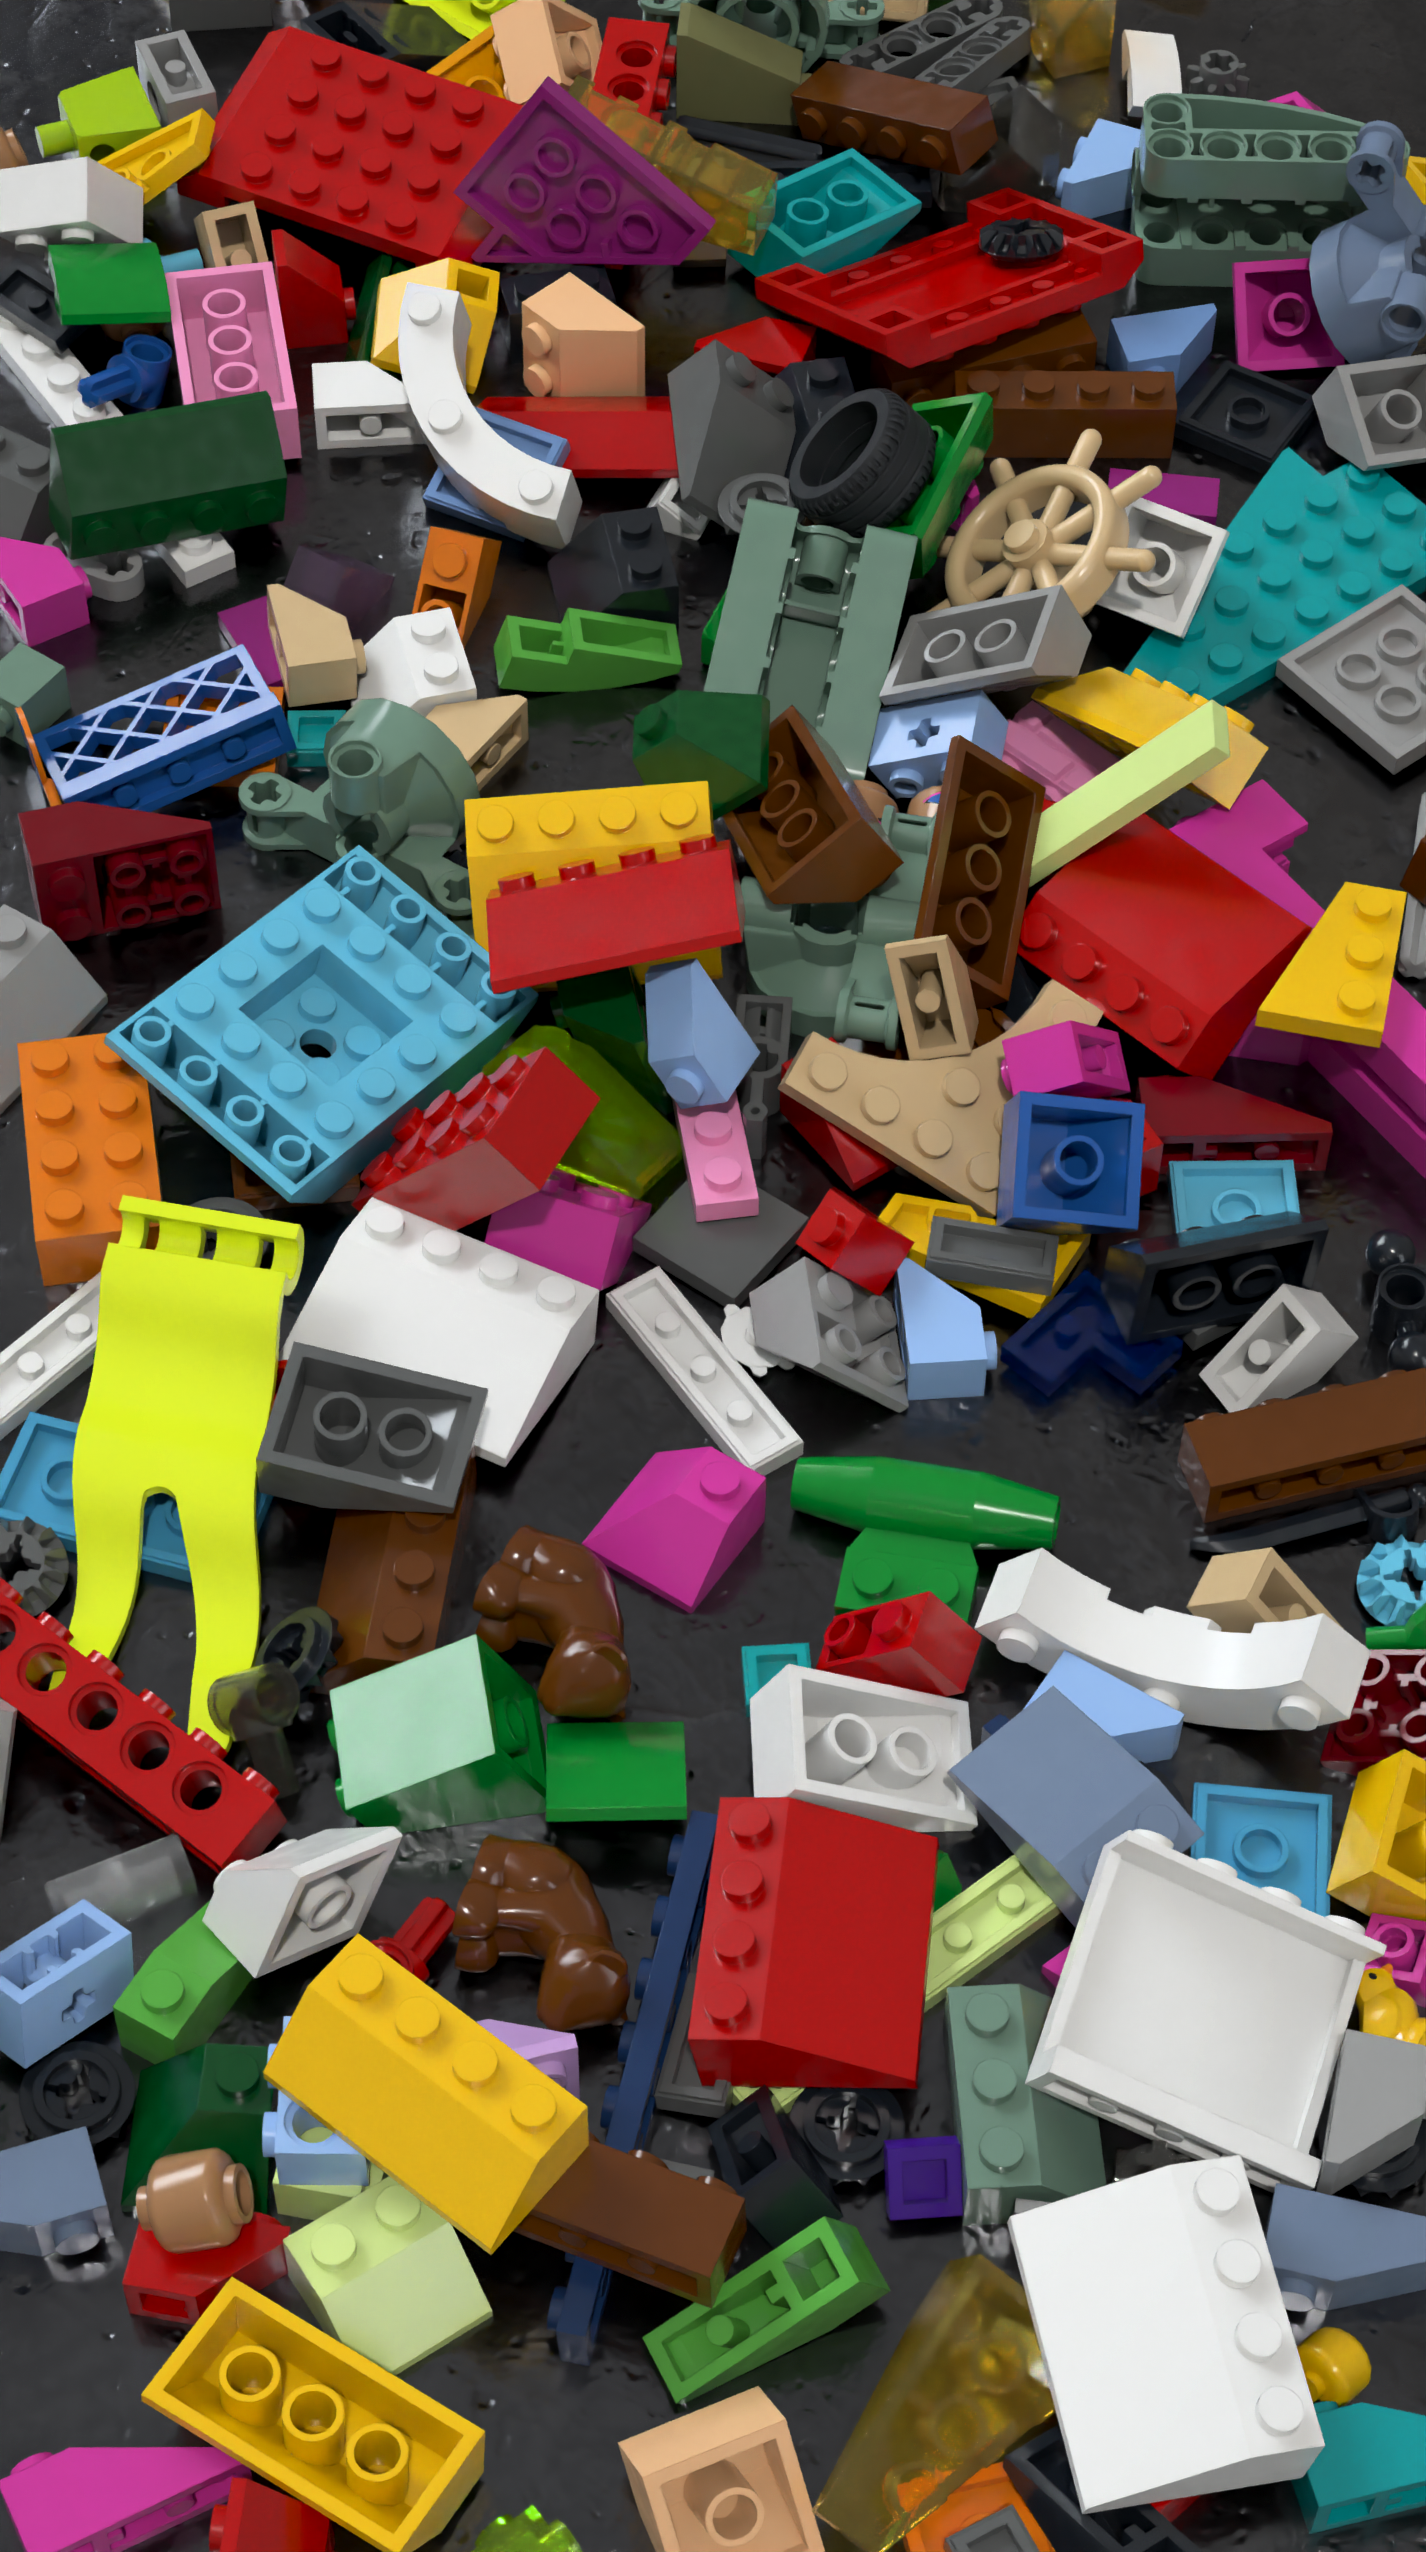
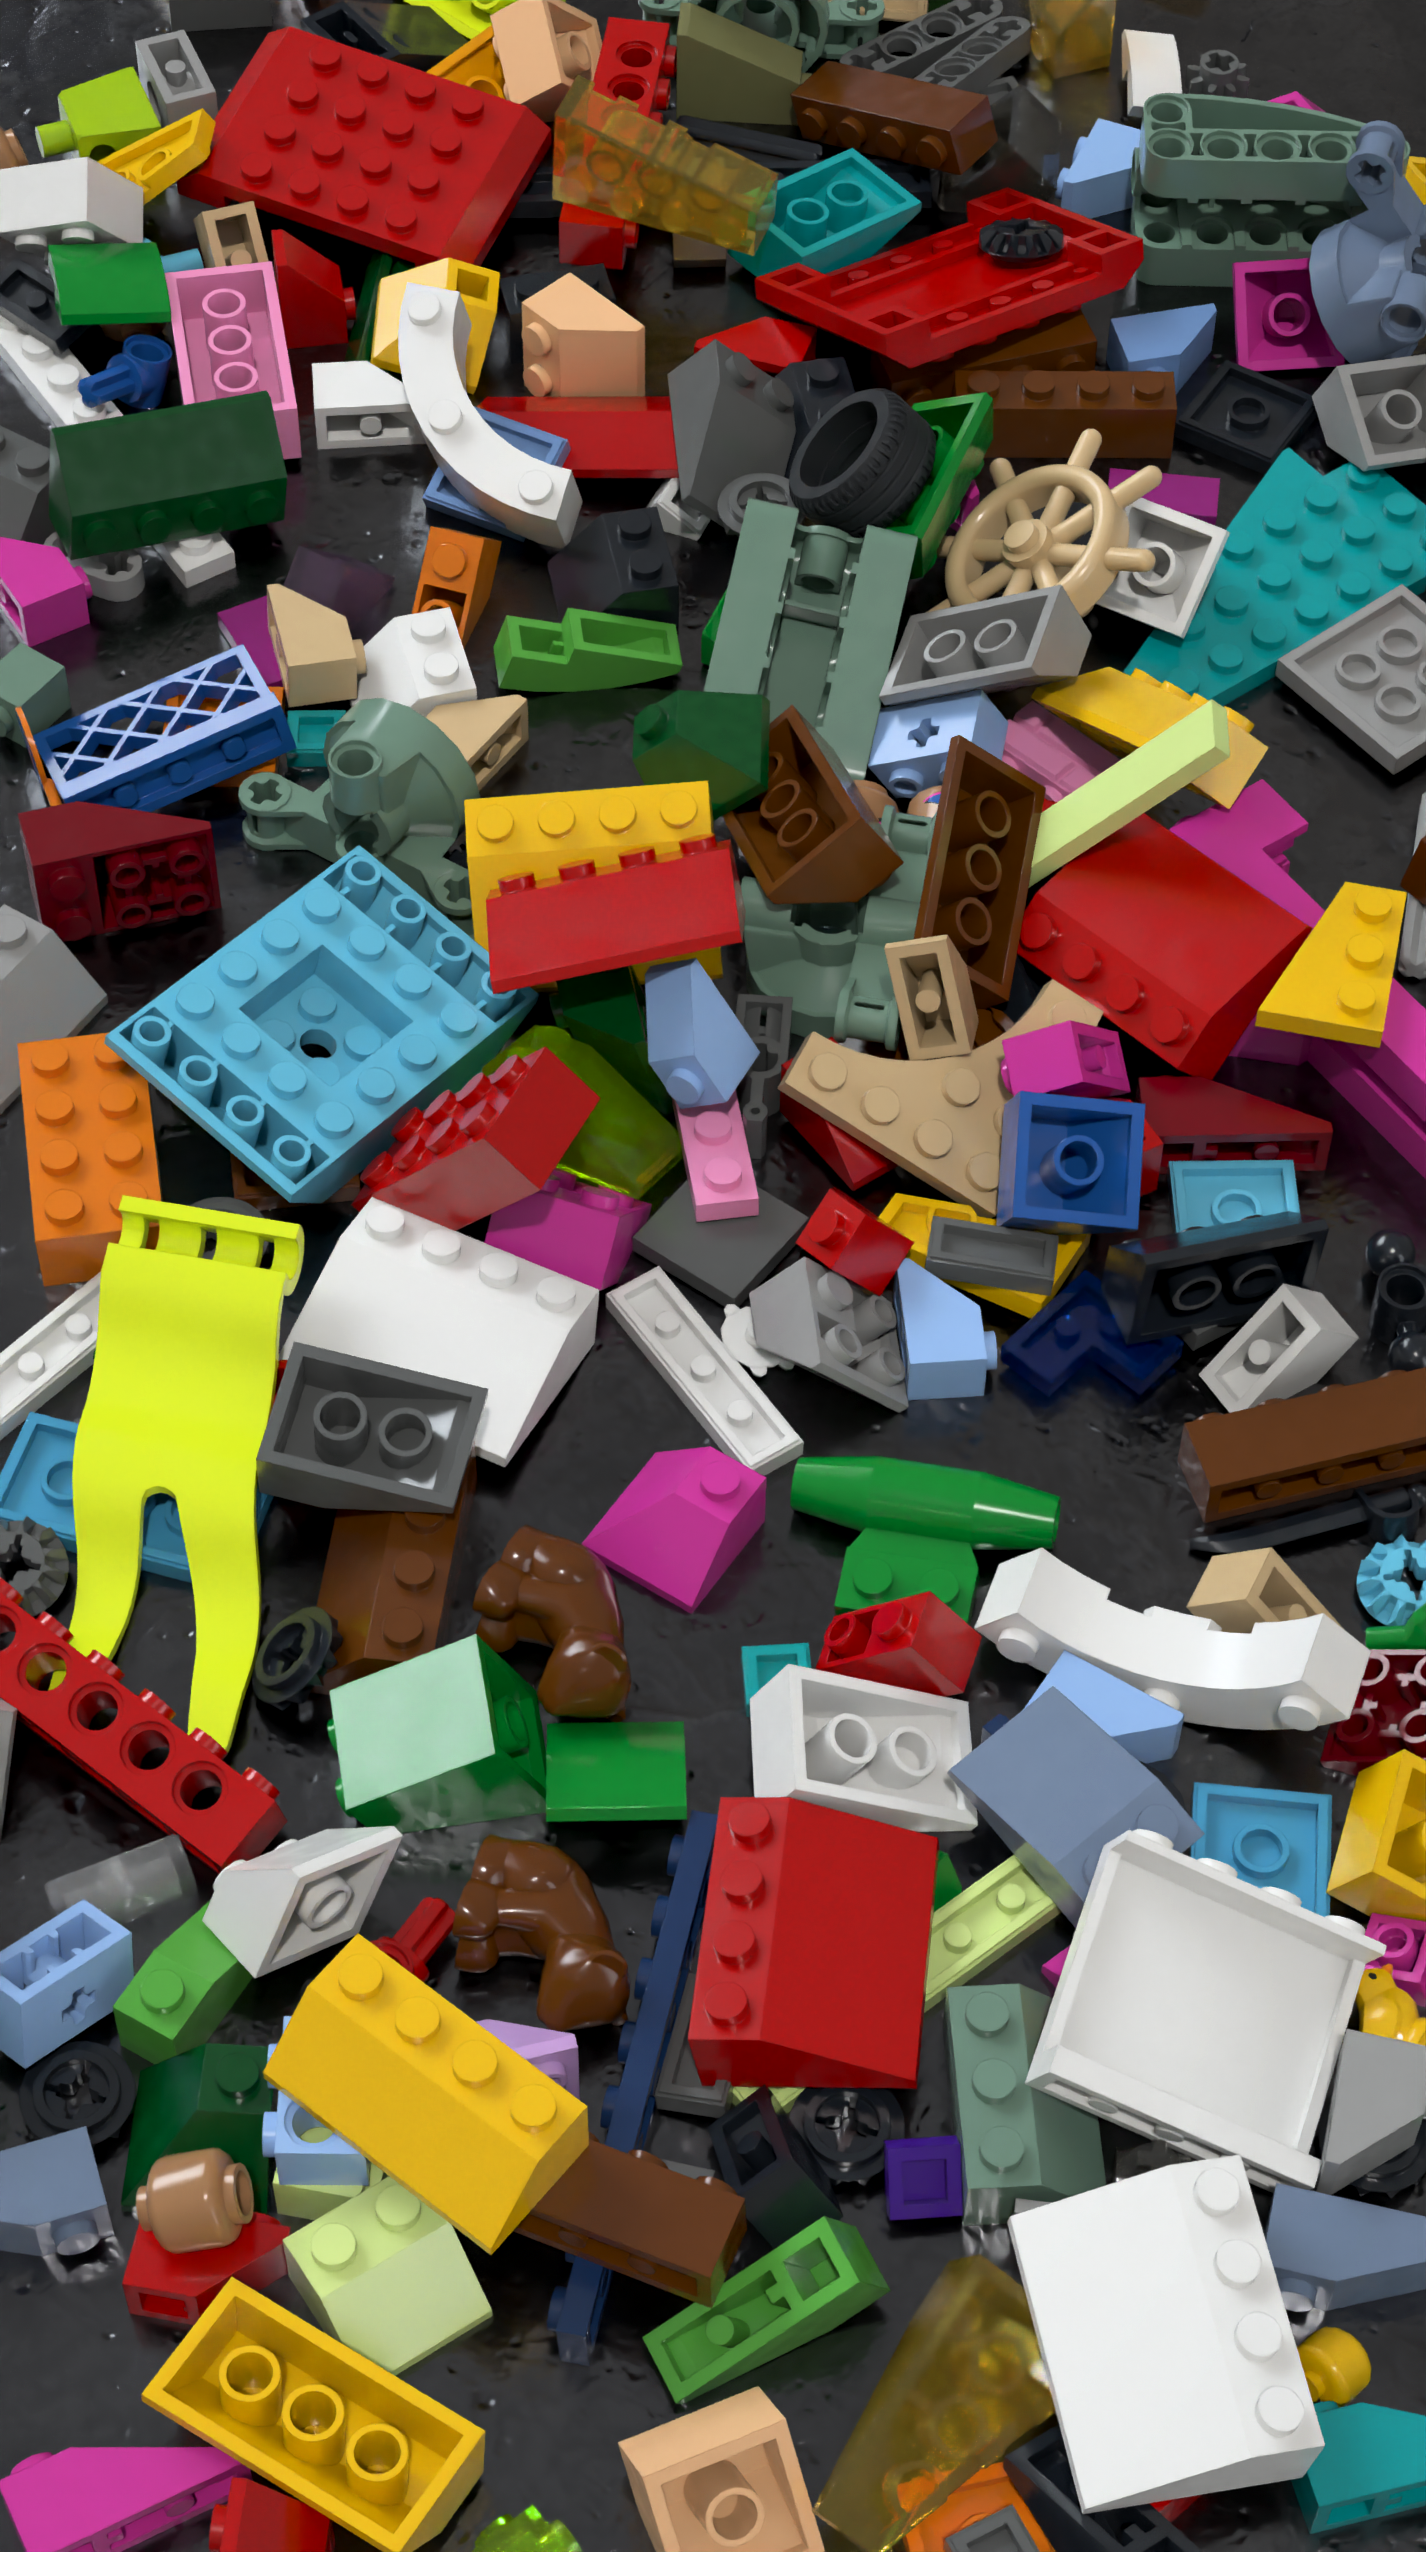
(256, 1708): clear smoke axle -> none
(576, 193): magenta wing -> none

